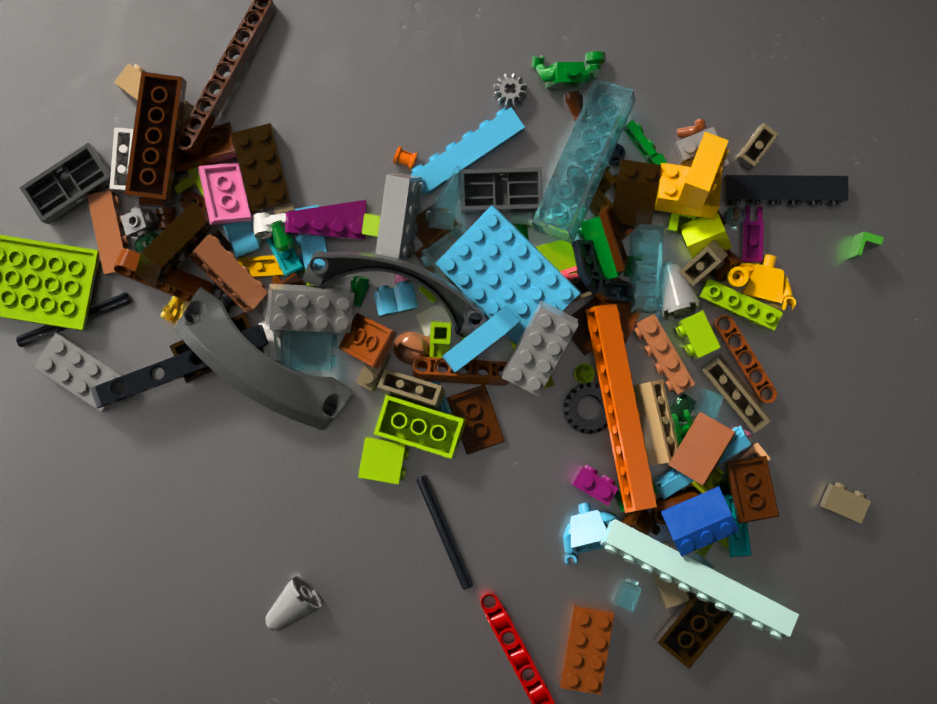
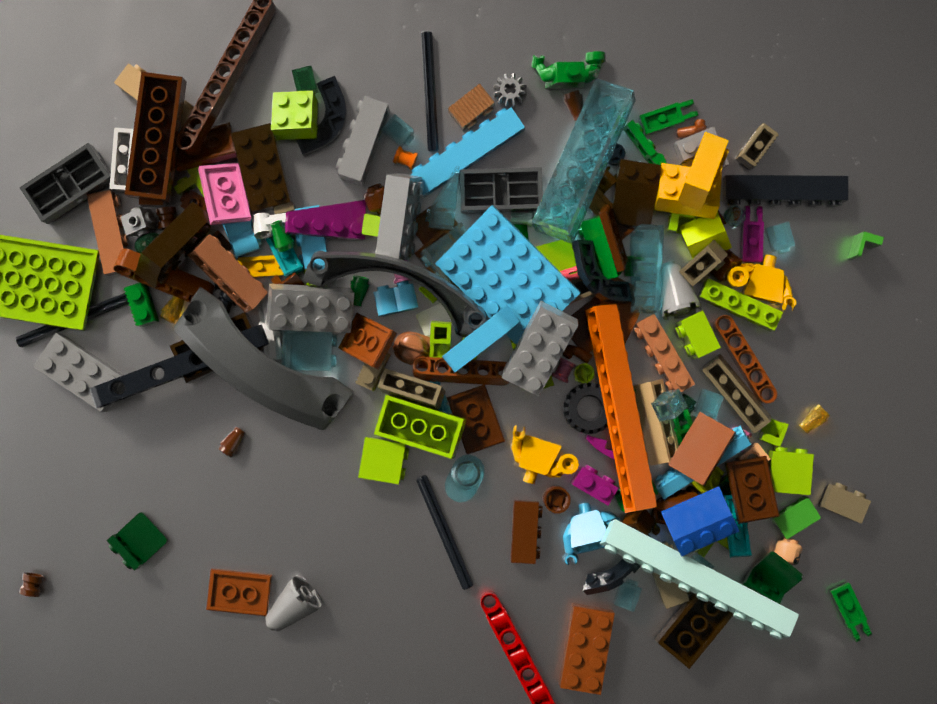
(31, 584): none -> reddish brown wheel
(137, 541): none -> dark green bracket
(141, 304): none -> green brick
(232, 442): none -> reddish brown cone
(239, 592): none -> dark orange tile
(294, 115): none -> lime brick
(305, 79): none -> clear green brick
(333, 119): none -> black plate
(363, 142): none -> light grey brick
(374, 198): none -> reddish brown head
(398, 131): none -> clear light blue brick
(430, 94): none -> black axle
(464, 478): none -> clear light blue piece
(471, 107): none -> medium nougat brick
(525, 531): none -> reddish brown brick
(539, 457): none -> yellow torso
(556, 499): none -> reddish brown wheel
(563, 370): none -> bright pink bush
(579, 352): none -> dark orange arm
(599, 444): none -> magenta slope
(610, 578): none -> black plate
(666, 117): none -> green hinge
(669, 405): none -> clear light blue brick
(772, 577): none -> dark green bracket
(773, 433): none -> lime panel
(780, 237): none -> clear light blue brick
(789, 550): none -> light nougat head
(791, 471): none -> lime brick
(796, 517): none -> bright green panel
(814, 418): none -> clear yellow cone
(850, 610): none -> green hinge

